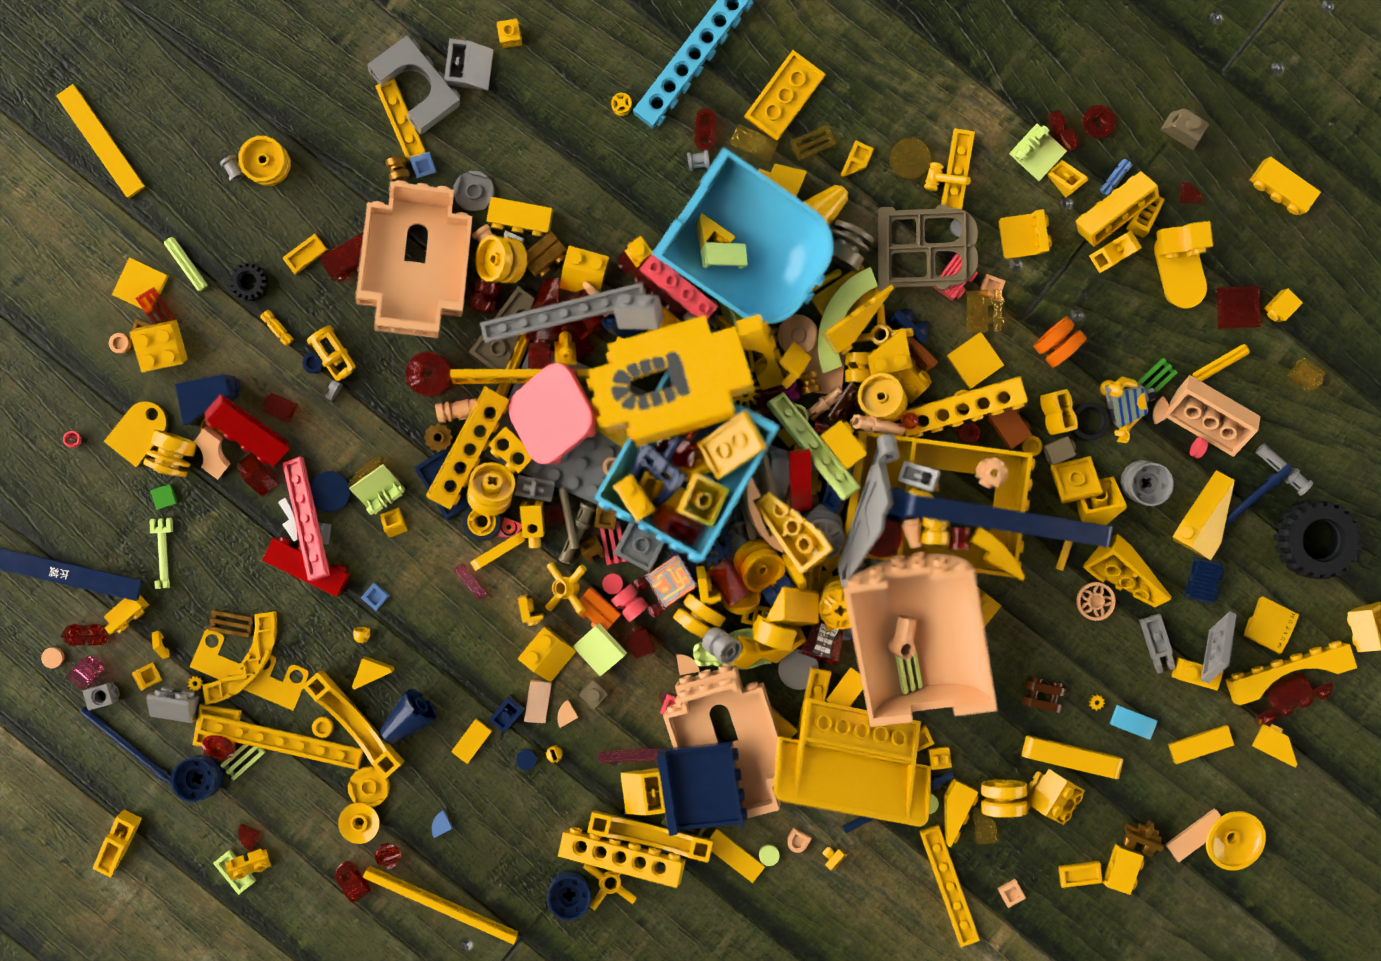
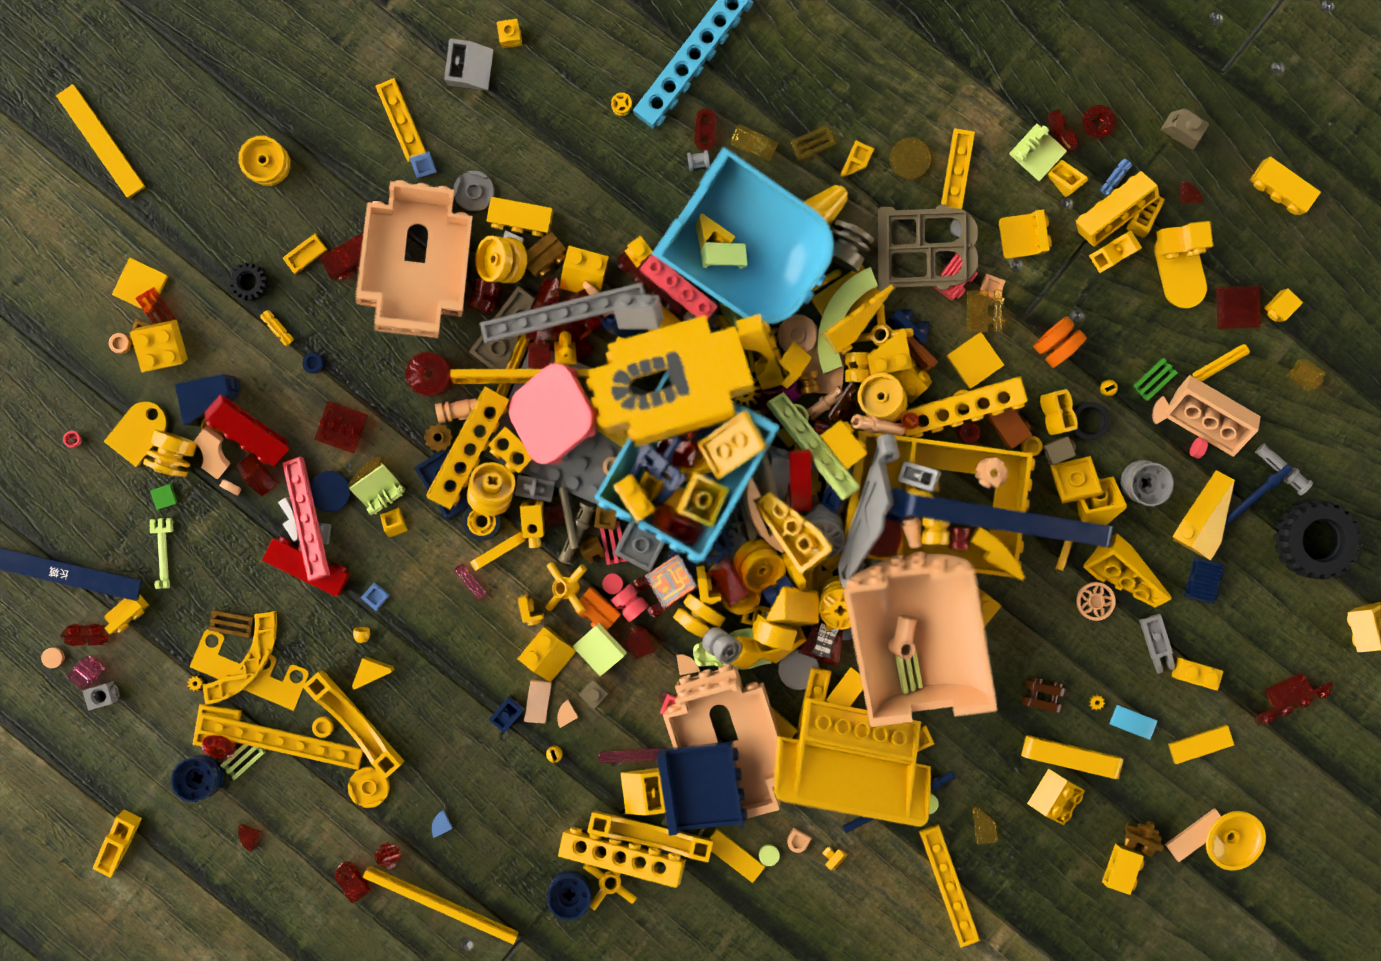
(146, 676): yellow slope -> none
(158, 645): yellow tile -> none
(161, 772): dark blue bar -> none
(173, 705): light grey slope -> none
(186, 264): yellowish green axle -> none
(230, 487): none -> light nougat tile
(232, 167): light grey bush -> none
(238, 868): yellow hinge -> none
(238, 885): yellowish green tile -> none
(279, 407): clear red brick -> none
(334, 387): light grey tile -> none
(336, 357): yellow piece -> none
(341, 427): none -> clear red plate
(352, 830): yellow dish -> none
(397, 168): pearl gold wheel -> none
(406, 57): light grey arch -> none
(407, 717): dark blue cone -> none
(471, 741): yellow tile -> none
(482, 233): light nougat wheel -> none
(509, 528): tile -> none
(526, 759): dark blue tile -> none
(784, 95): yellow tile -> none
(786, 177): yellow torso -> none
(935, 176): yellow piece -> none
(939, 757): yellow tile -> none
(957, 803): yellow slope -> none
(1004, 798): yellow wheel -> none
(1011, 893): light nougat tile -> none
(1033, 786): yellow axle -> none
(1080, 874): yellow tile -> none
(1127, 405): torso -> none
(1218, 647): light grey tile -> none
(1252, 685): yellow arch -> none
(1271, 625): yellow slope -> none
(1275, 743): yellow slope -> none

